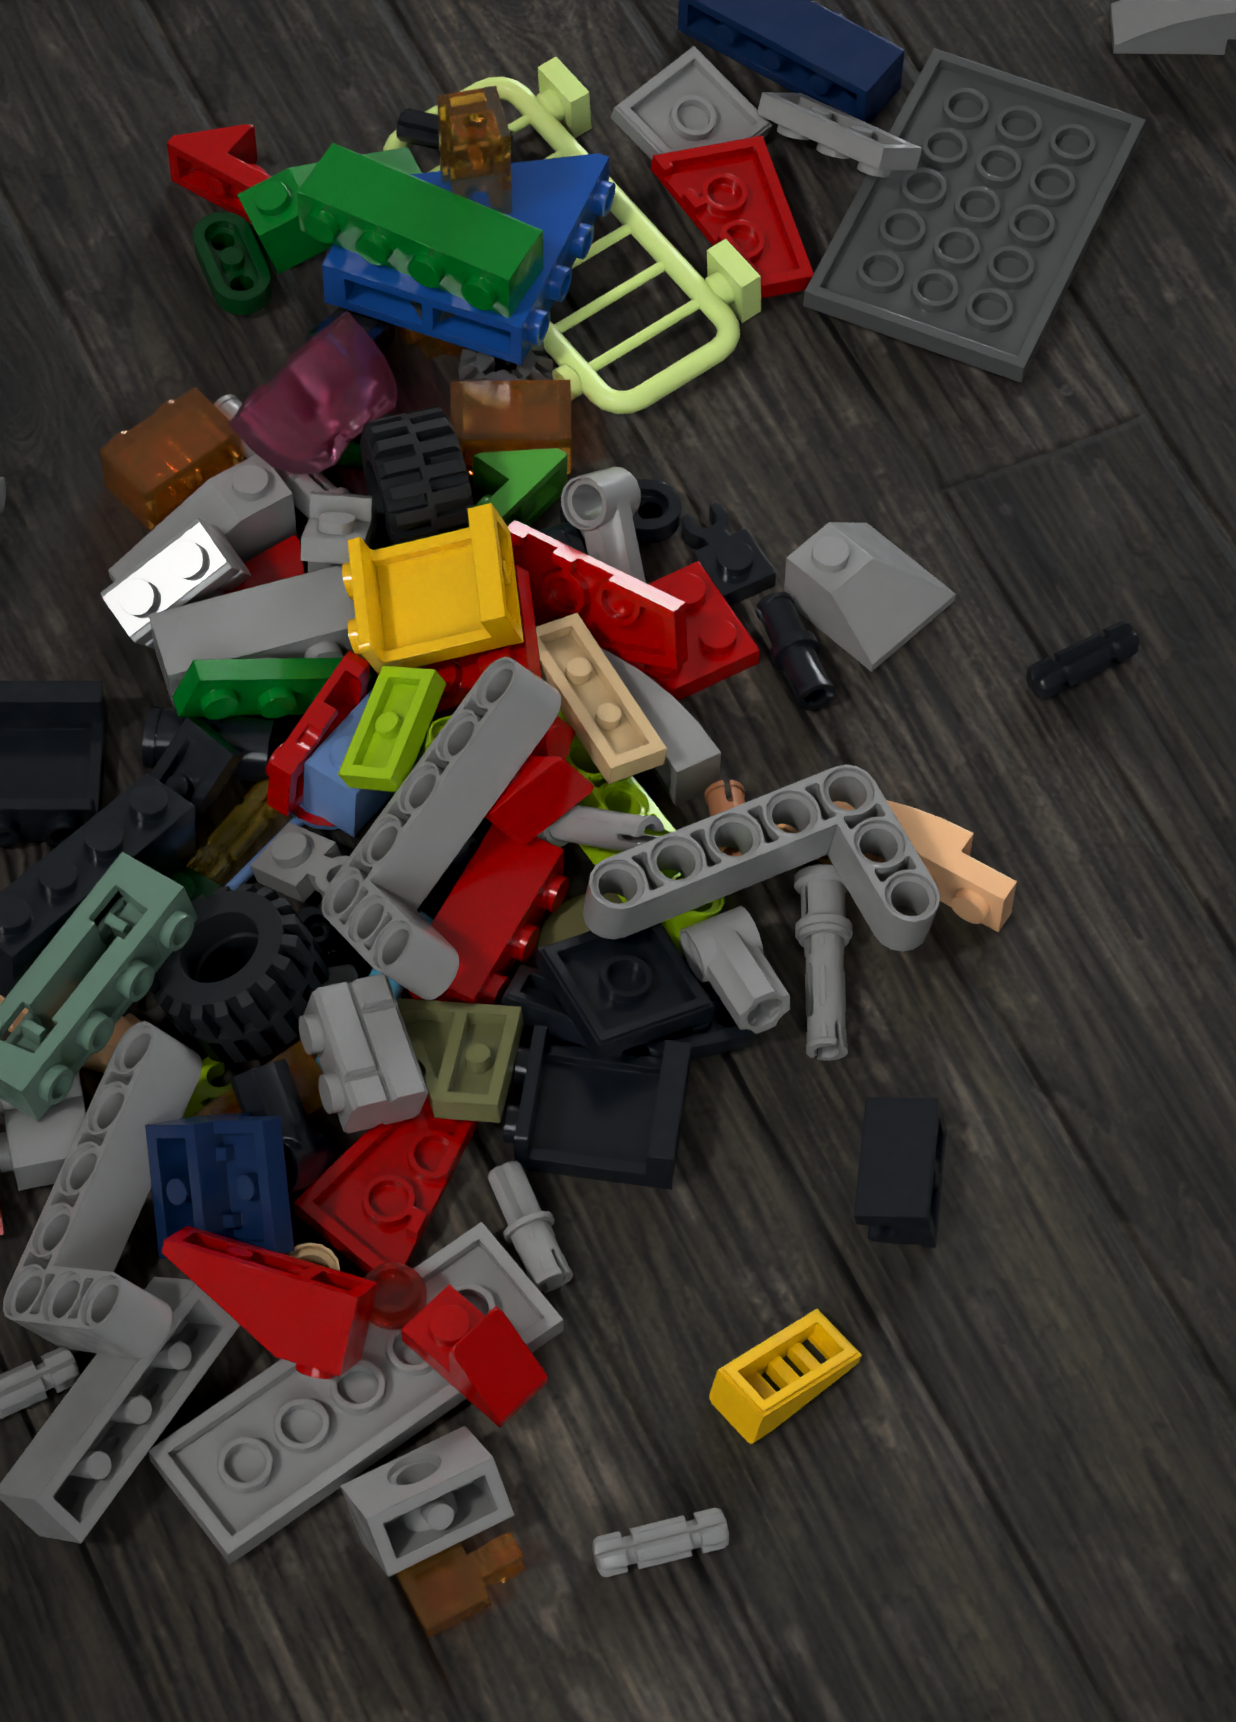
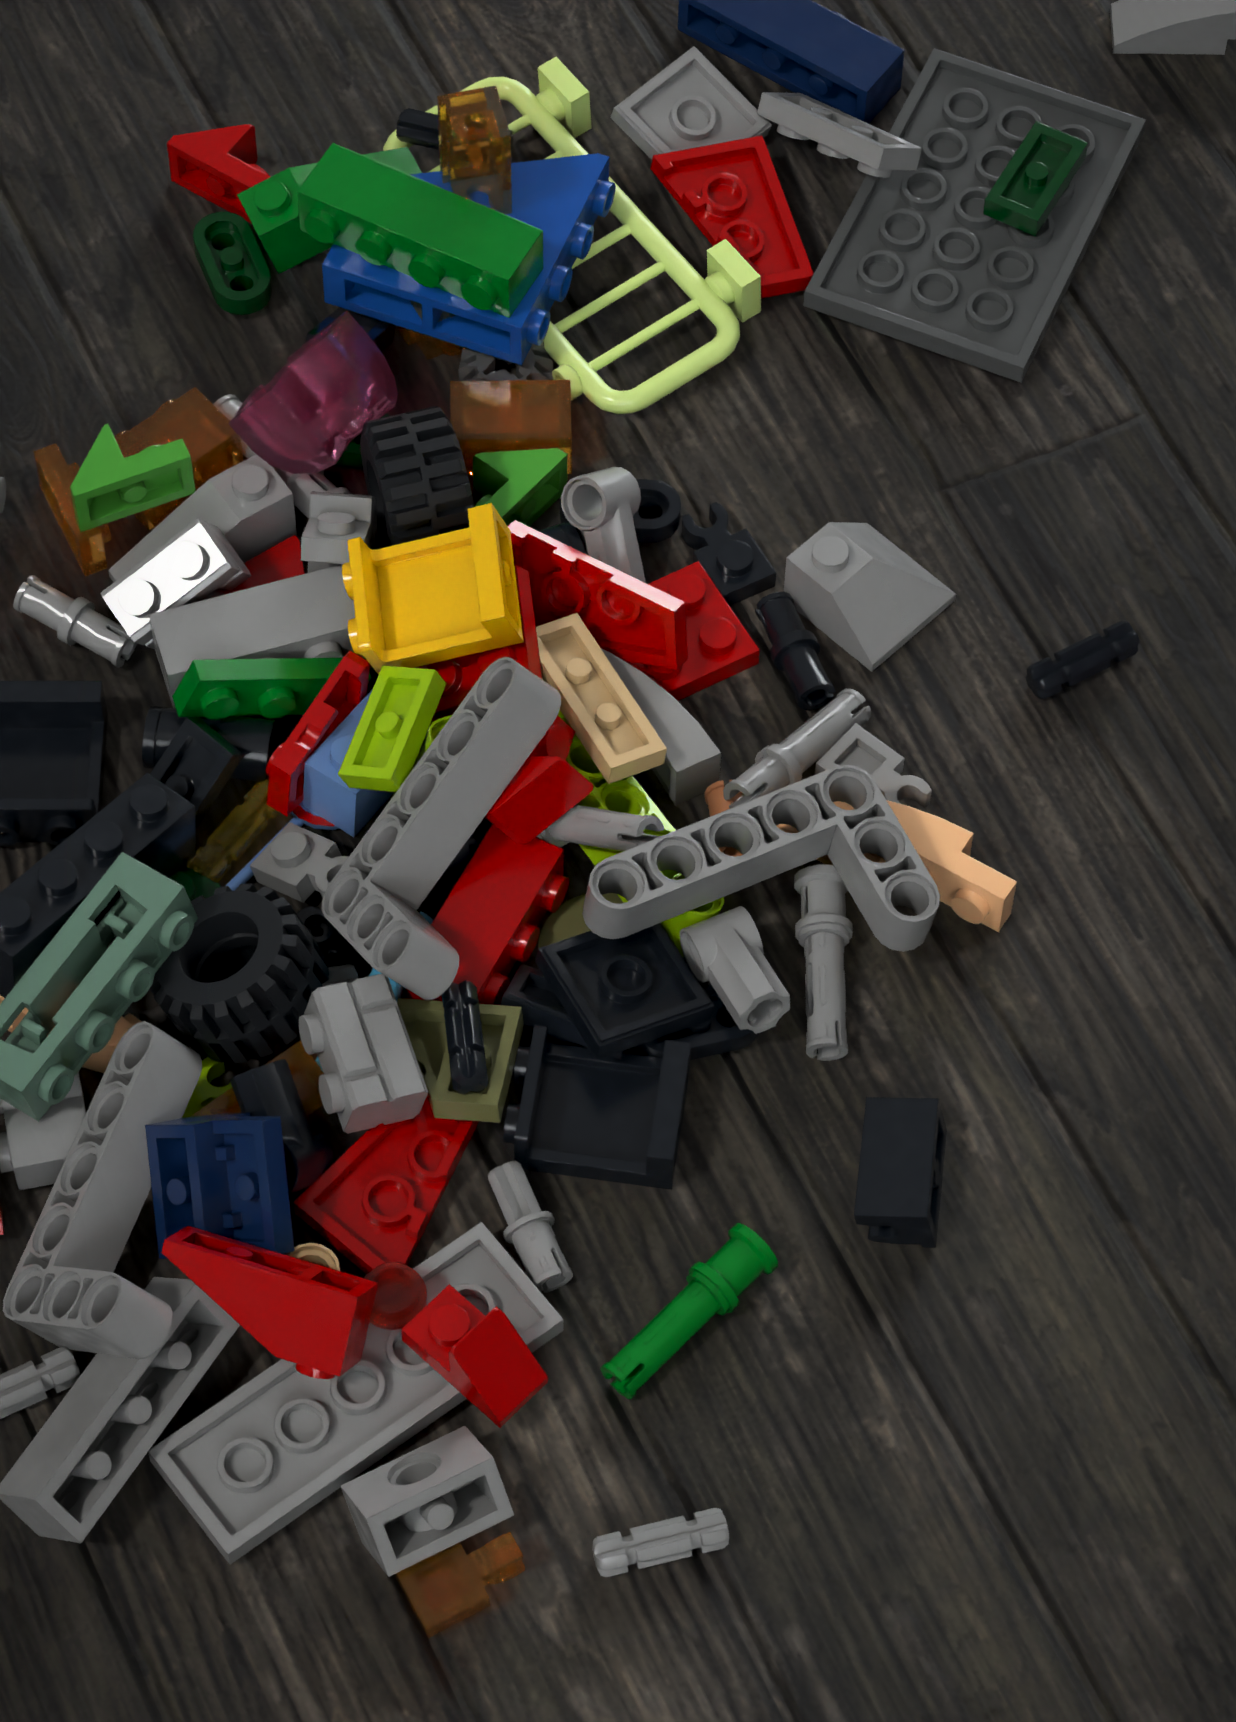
(55, 482): none -> clear orange plate
(74, 620): none -> light grey pin
(118, 487): none -> bright green slope
(465, 1038): none -> black axle
(710, 1290): none -> green pin
(750, 1400): yellow slope -> none
(785, 762): none -> light grey pin
(883, 764): none -> light grey plate
(1035, 178): none -> dark green plate

